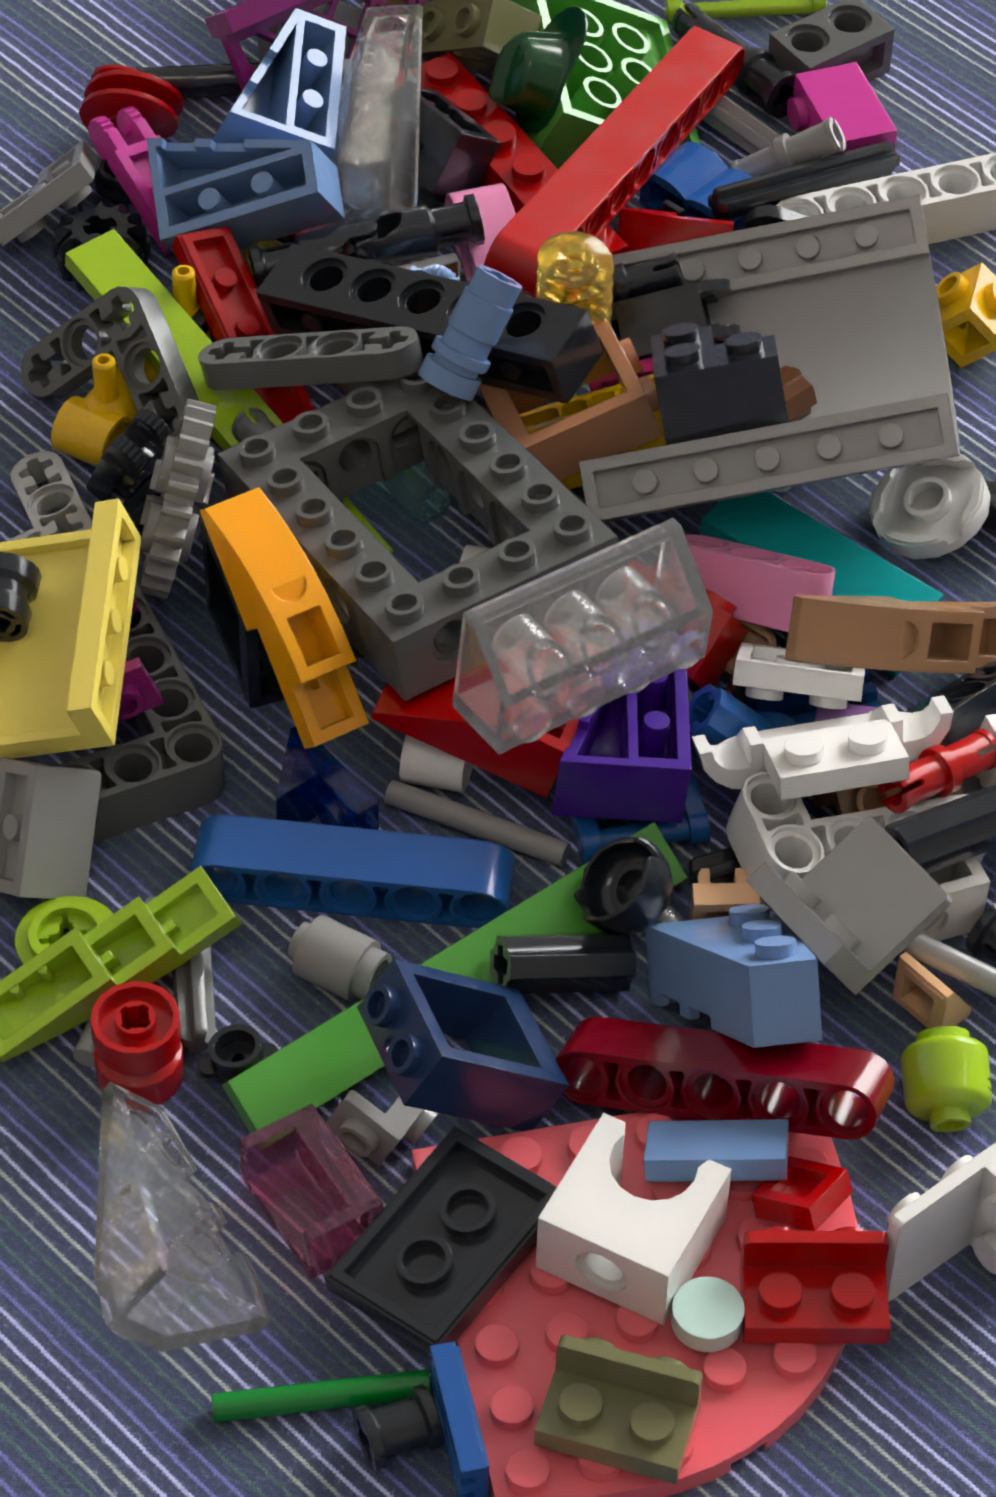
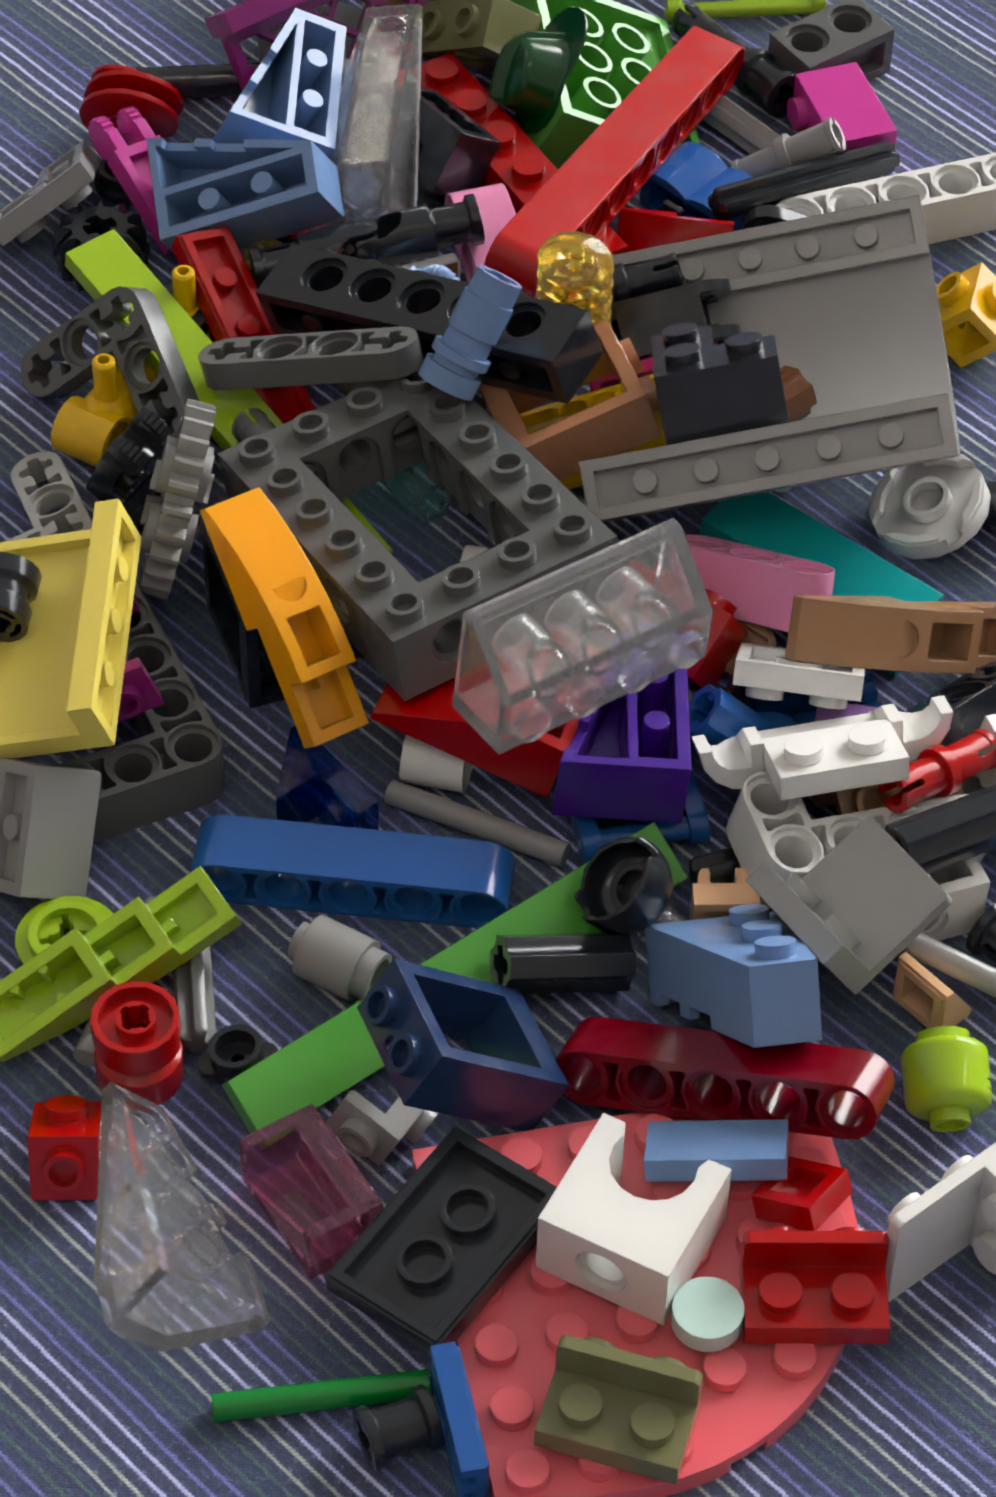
(64, 1149): none -> red bracket

